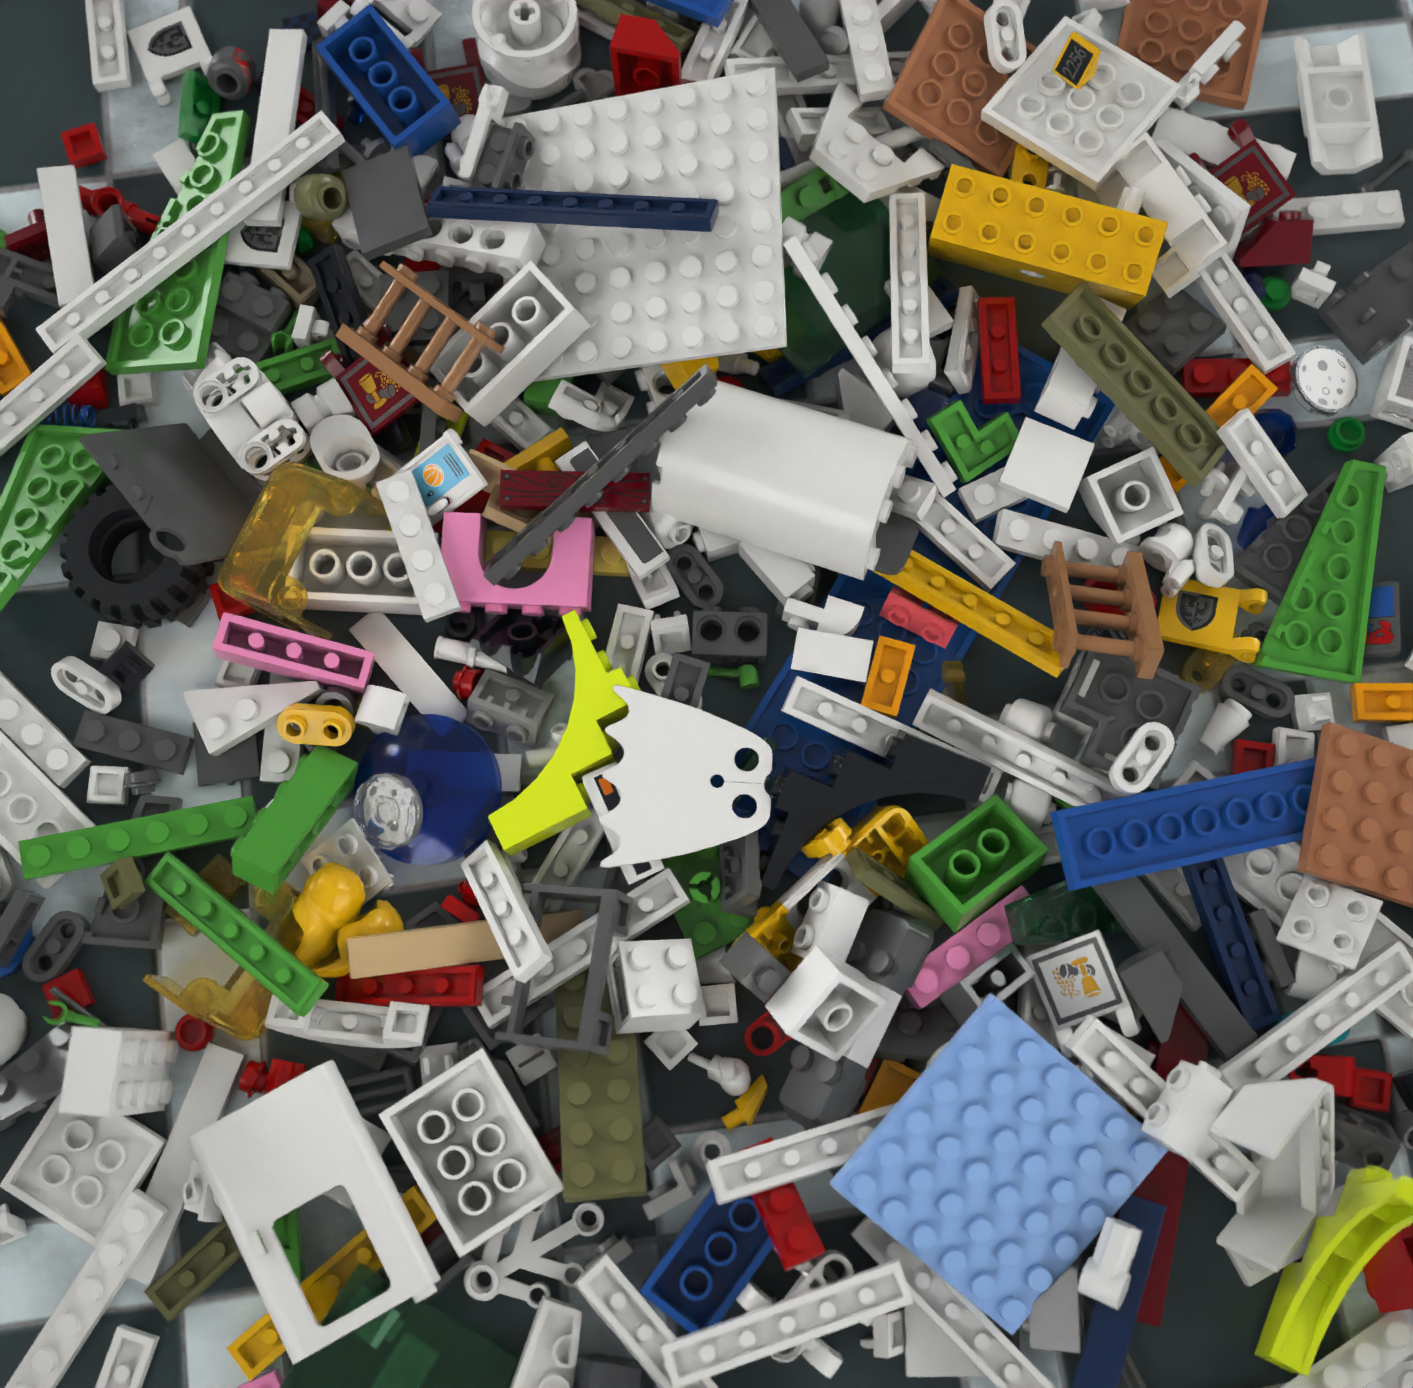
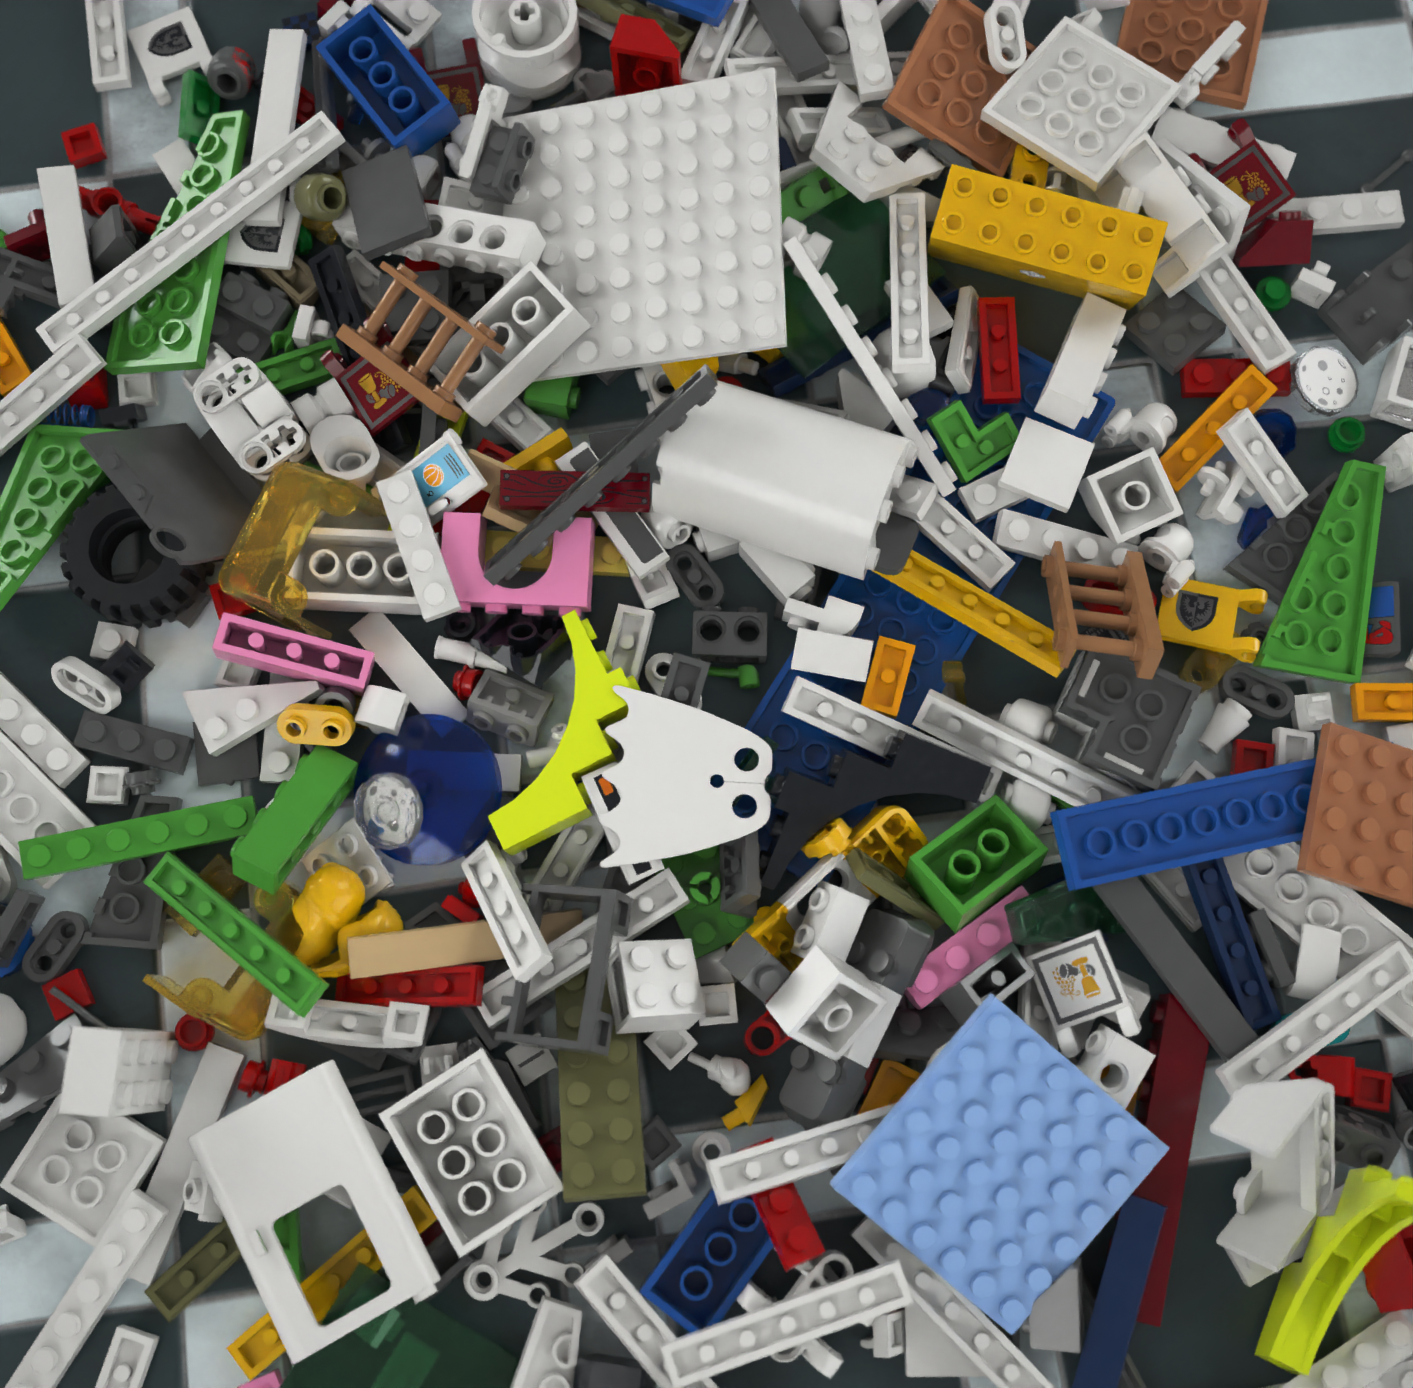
(70, 1016): bright green hand -> none
(122, 882): olive plate -> none
(573, 208): dark blue tile -> none
(597, 412): white plate -> none
(671, 634): white tile -> none
(906, 611): coral hinge -> none
(1077, 61): slope -> none
(1106, 1273): white piece -> none
(1136, 383): olive plate -> none
(1141, 760): white plate -> none
(1141, 1087): white plate -> none
(1154, 986): dark grey slope -> none
(1186, 1108): white brick -> none
(1212, 556): white plate -> none
(1255, 281): clear blue bar -> none
(1329, 922): white hinge -> none
(1338, 106): white piece -> none

